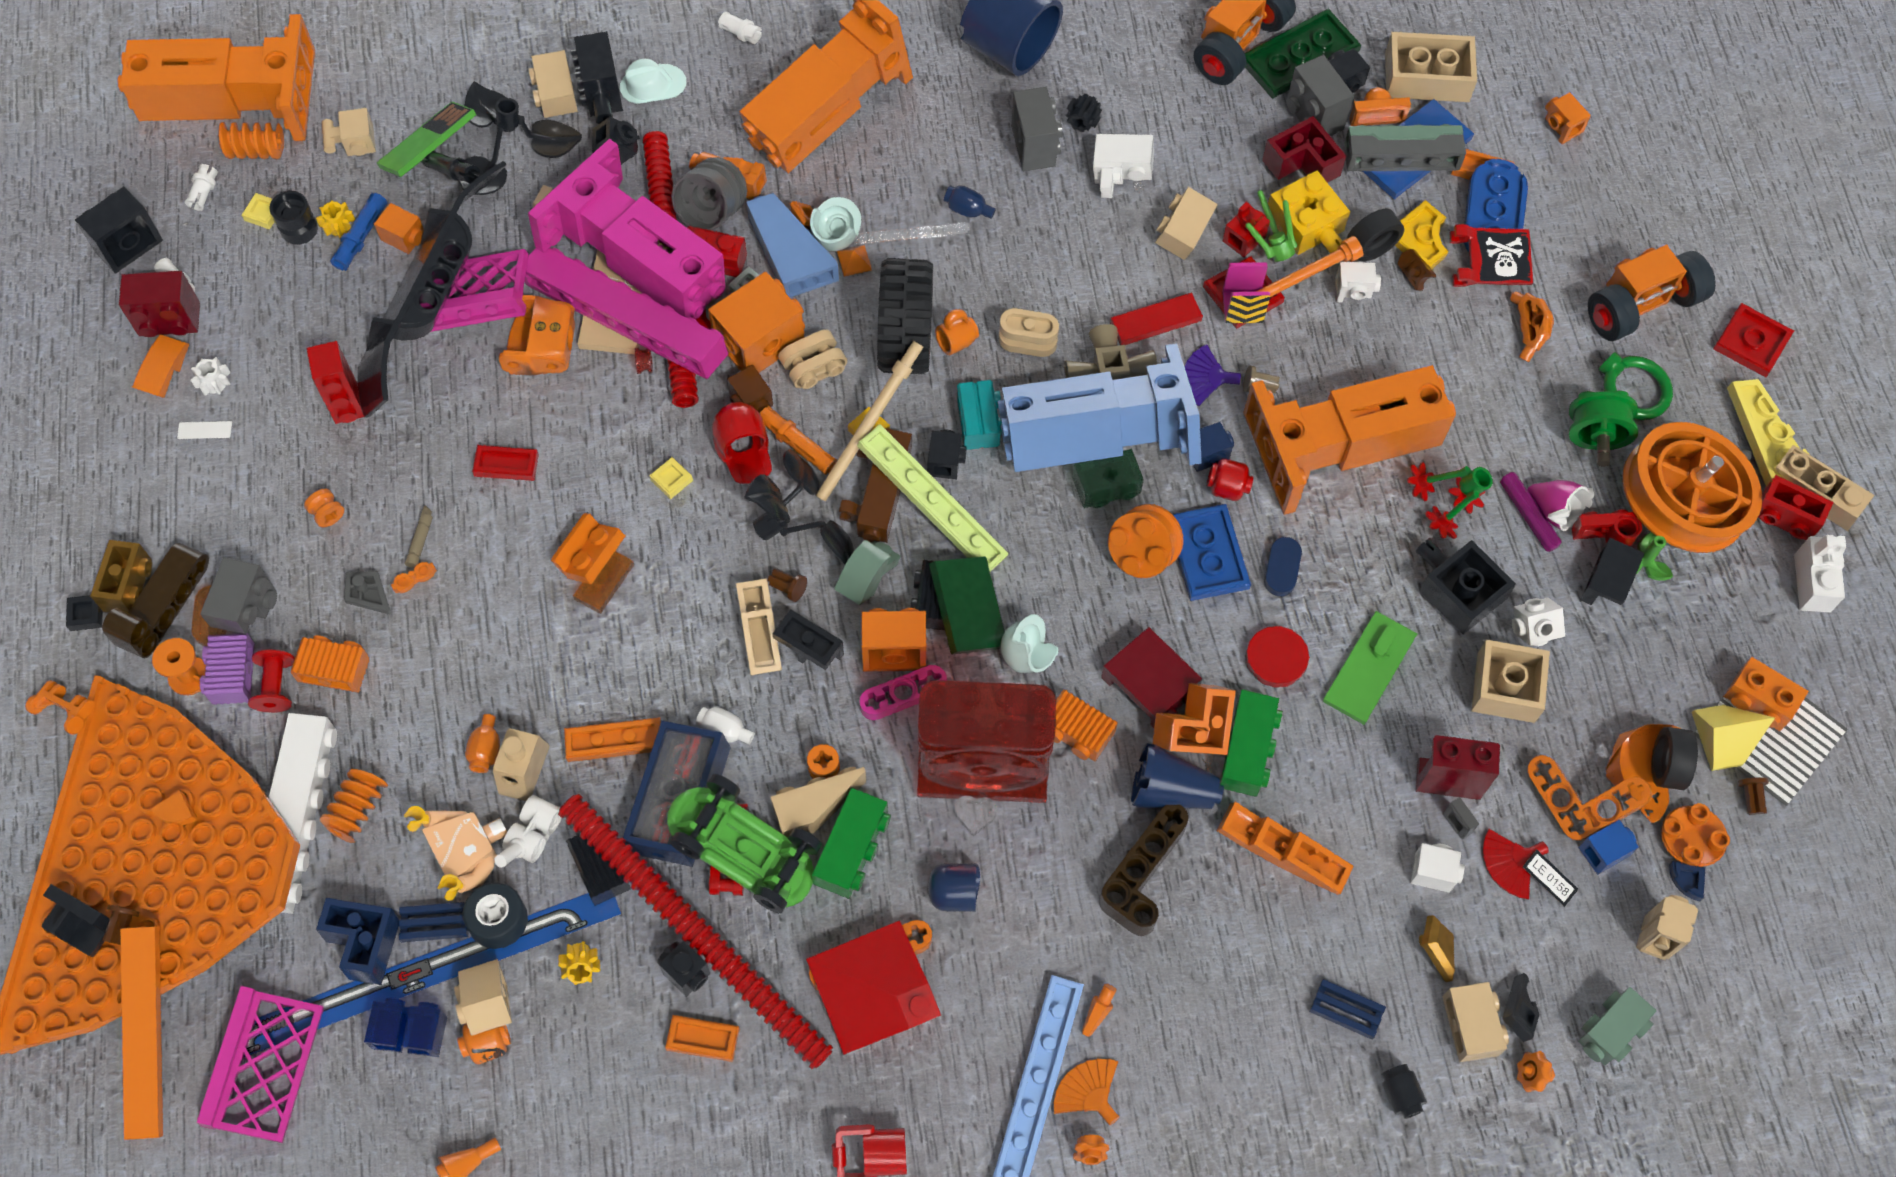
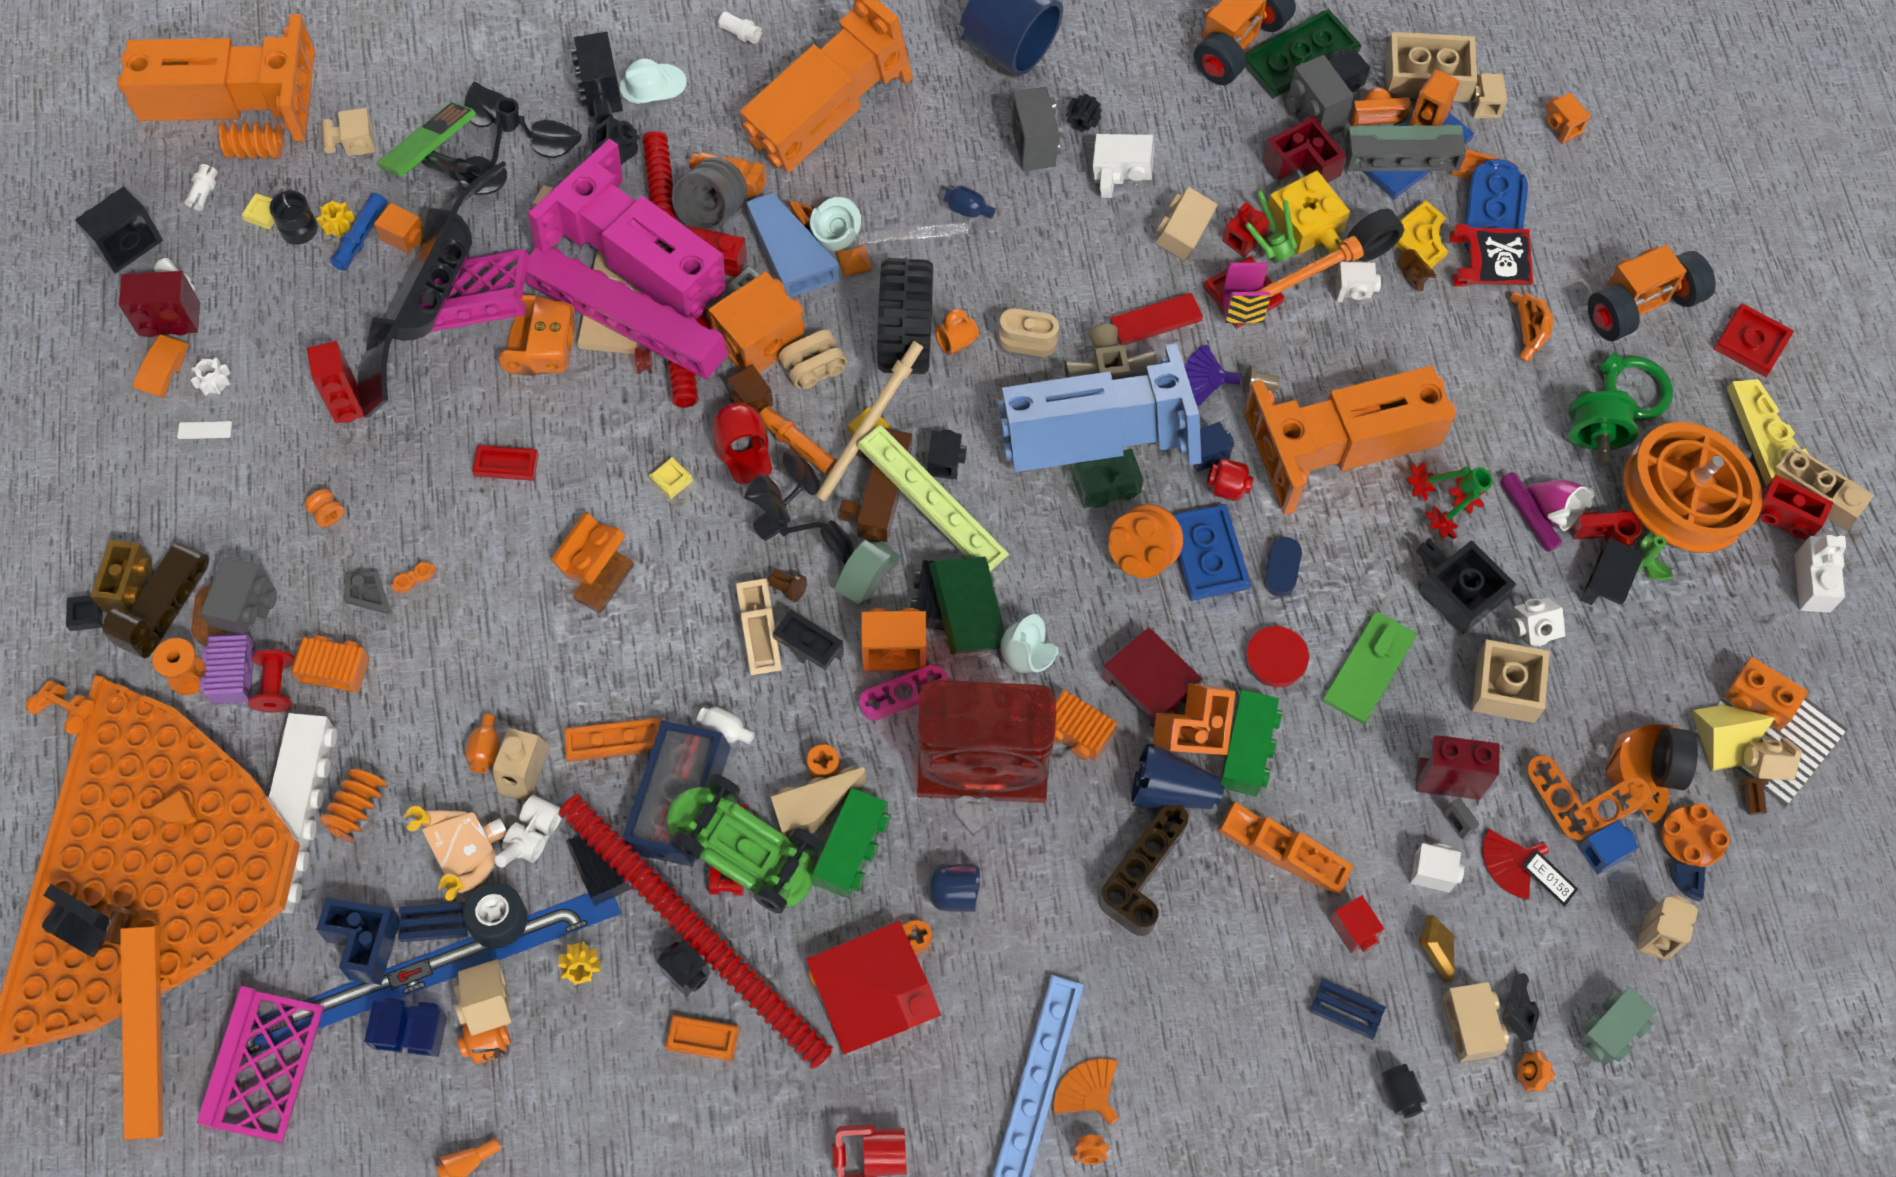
(419, 538): dark tan wheel -> none
(554, 84): tan brick -> none
(979, 414): teal brick -> none
(1099, 1009): orange bar -> none
(1357, 925): none -> red brick
(1435, 100): none -> orange brick
(1489, 96): none -> tan brick
(1773, 759): none -> tan brick

